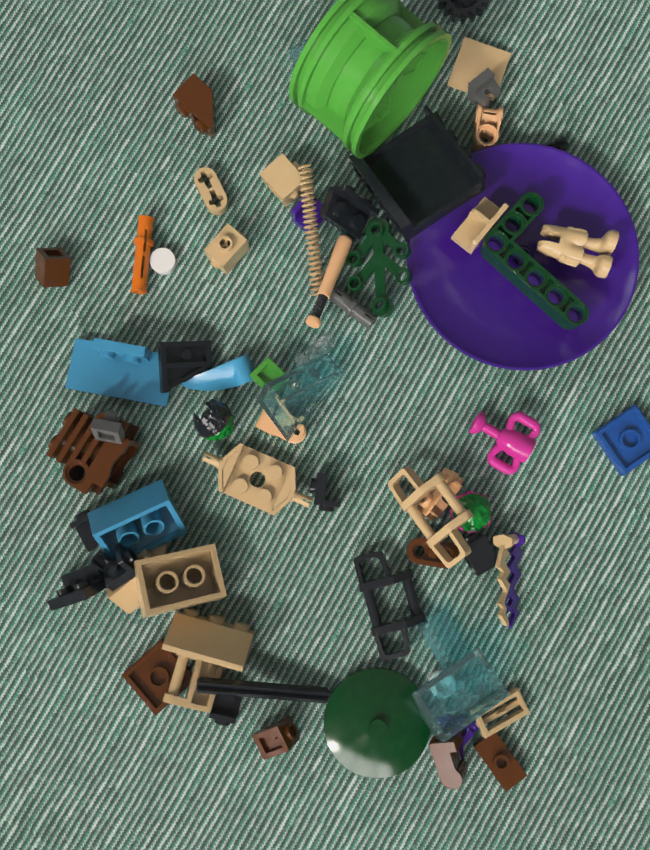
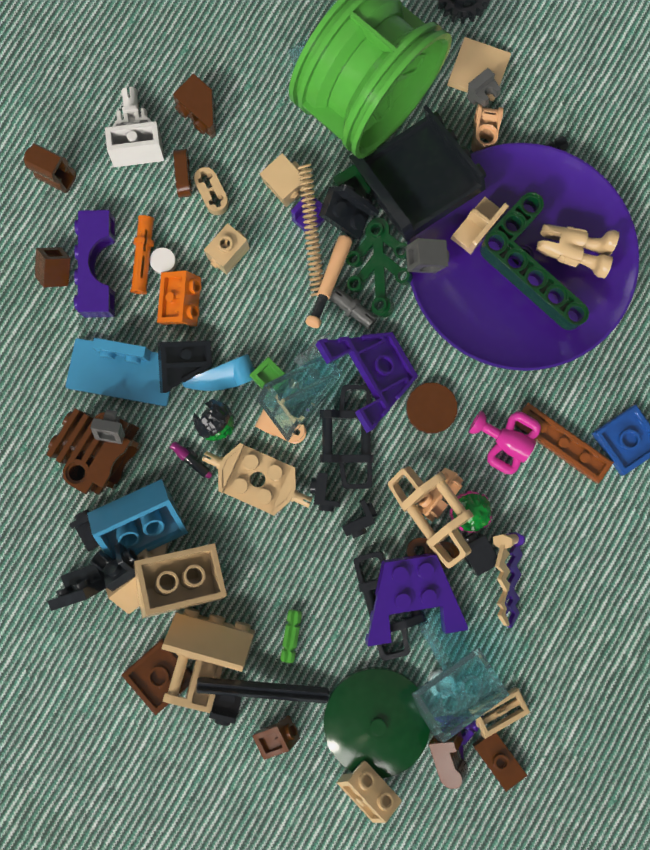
(49, 167): none -> reddish brown brick
(94, 233): none -> dark purple arch
(135, 137): none -> white brick
(179, 298): none -> orange bracket
(182, 173): none -> reddish brown beam
(190, 458): none -> piece
(291, 636): none -> bright green axle
(327, 438): none -> black bar
(353, 178): none -> dark green panel
(358, 527): none -> black bracket
(370, 793): none -> tan bracket
(380, 365): none -> dark purple wing
(409, 586): none -> dark purple wing
(427, 255): none -> dark grey brick
(431, 408): none -> reddish brown tile
(567, 445): none -> dark orange tile

